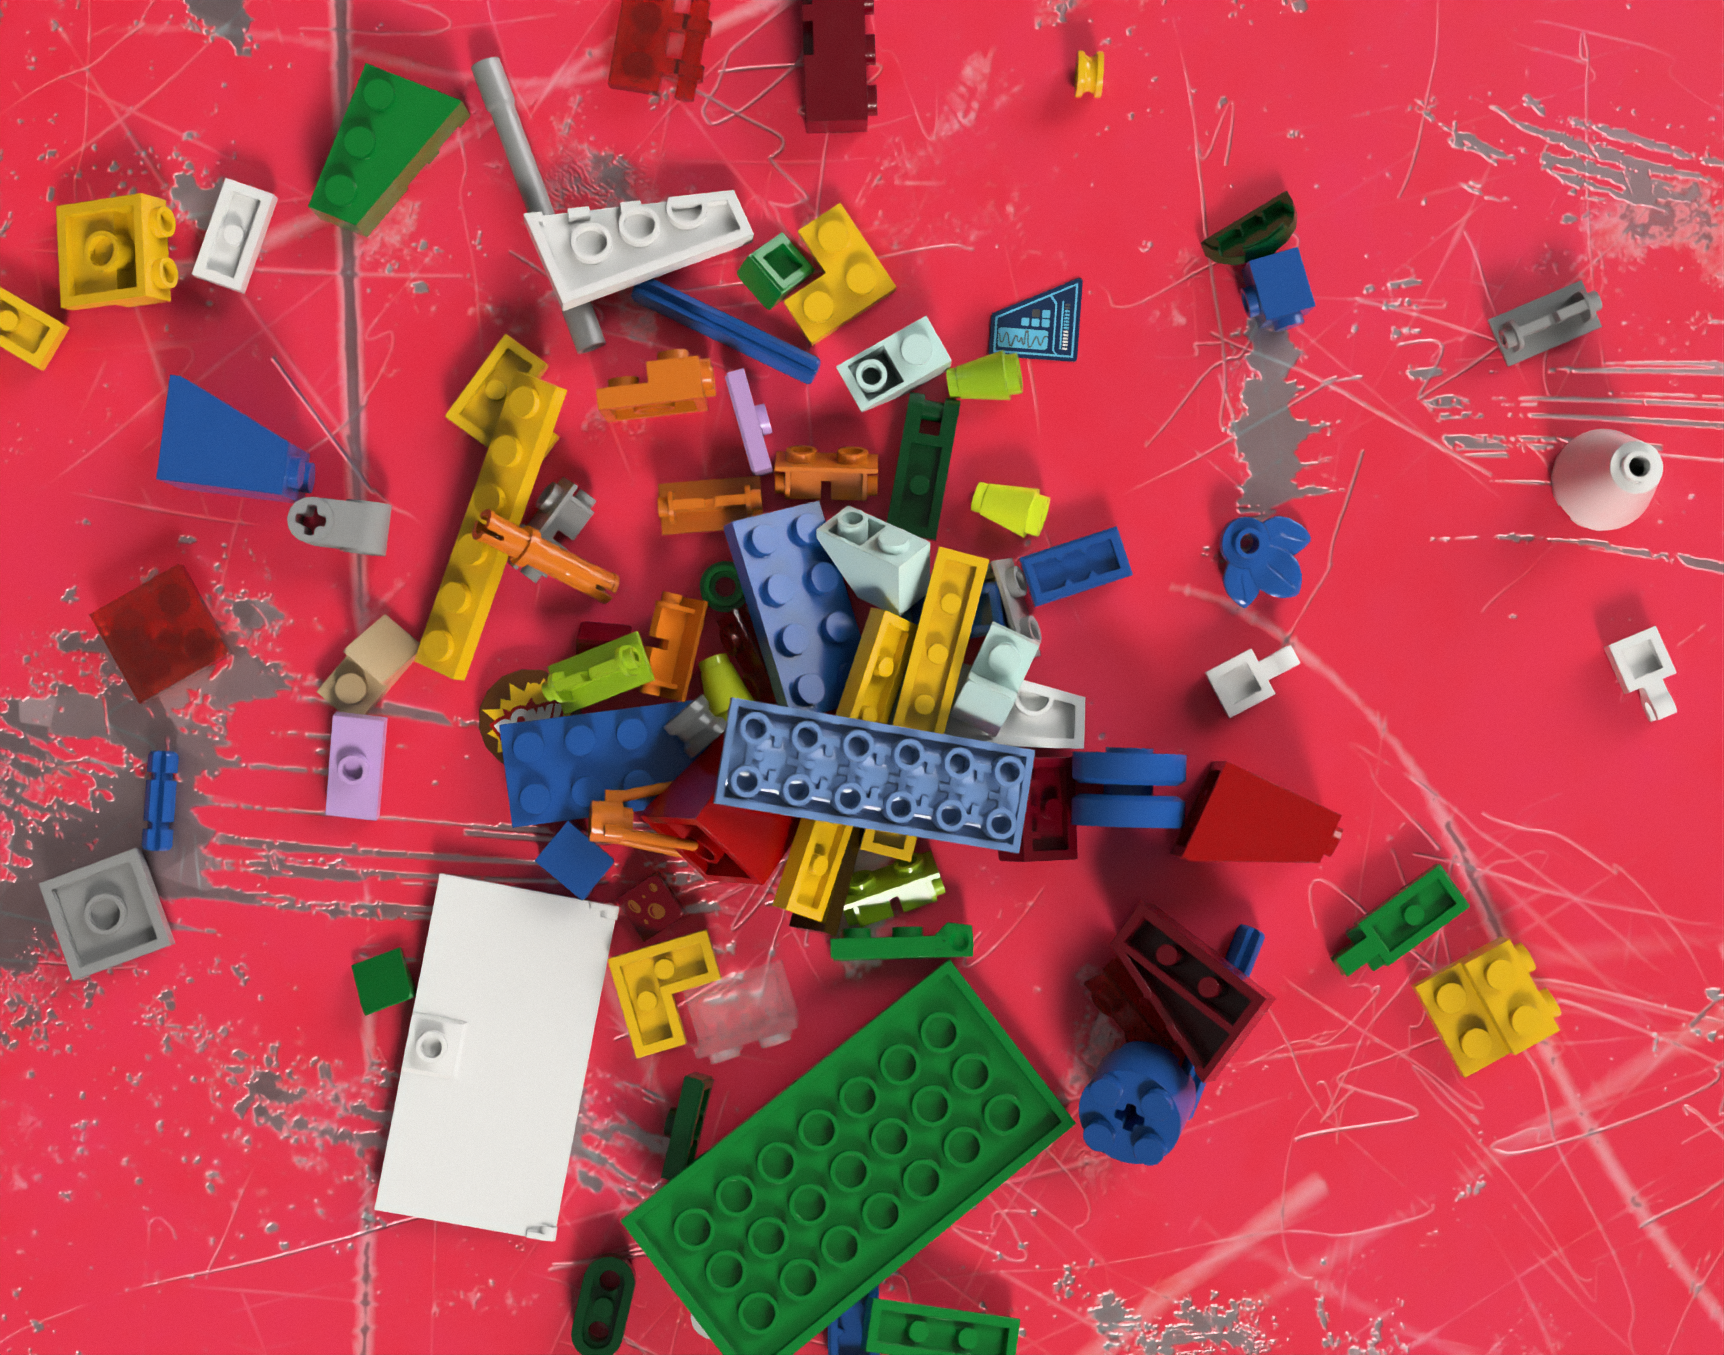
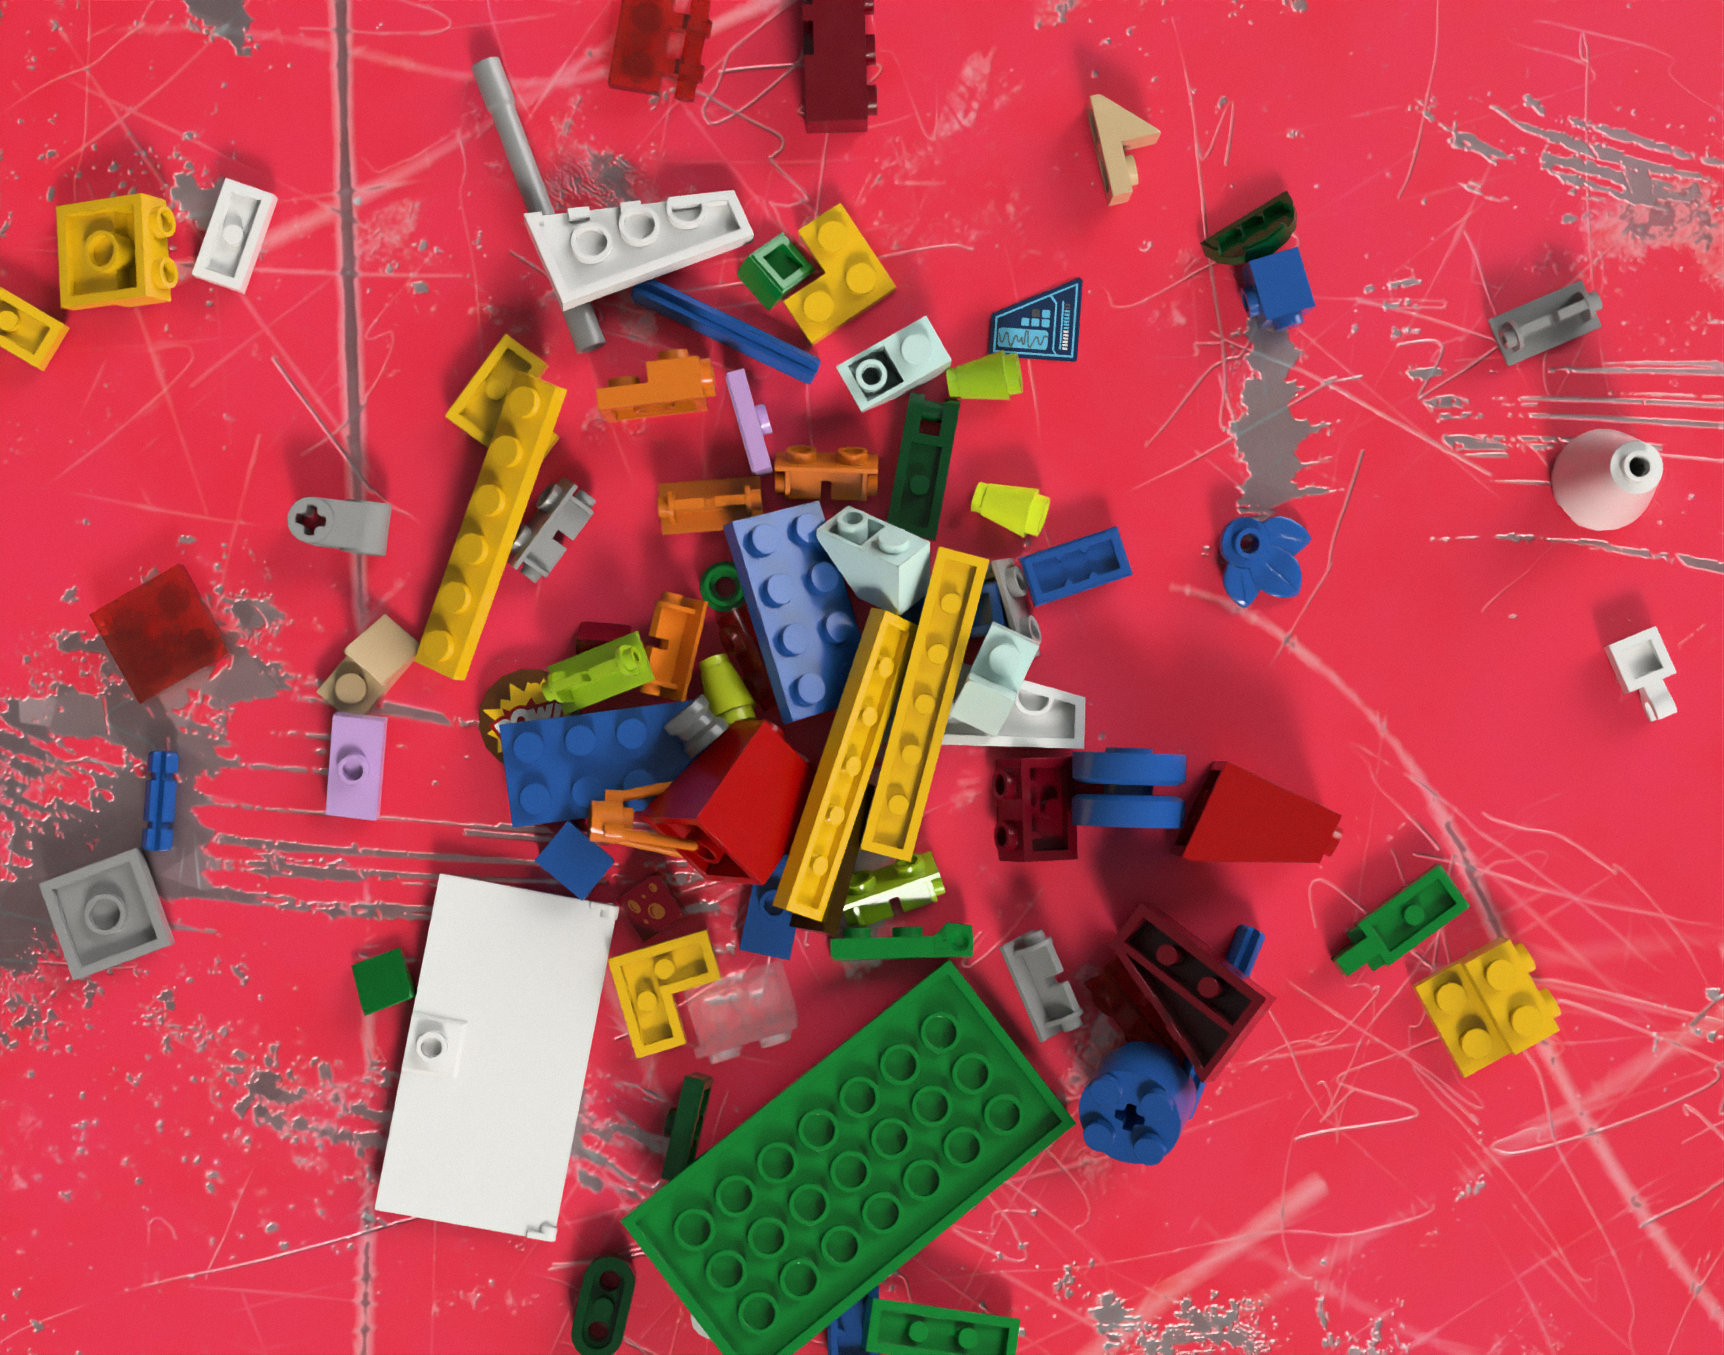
(225, 452): blue slope -> none
(381, 147): green wedge -> none
(528, 547): orange pin -> none
(767, 926): none -> blue plate
(873, 775): medium blue plate -> none
(1032, 967): none -> light grey hinge
(1089, 74): yellow bush -> none
(1112, 134): none -> tan slope
(1245, 680): white plate -> none

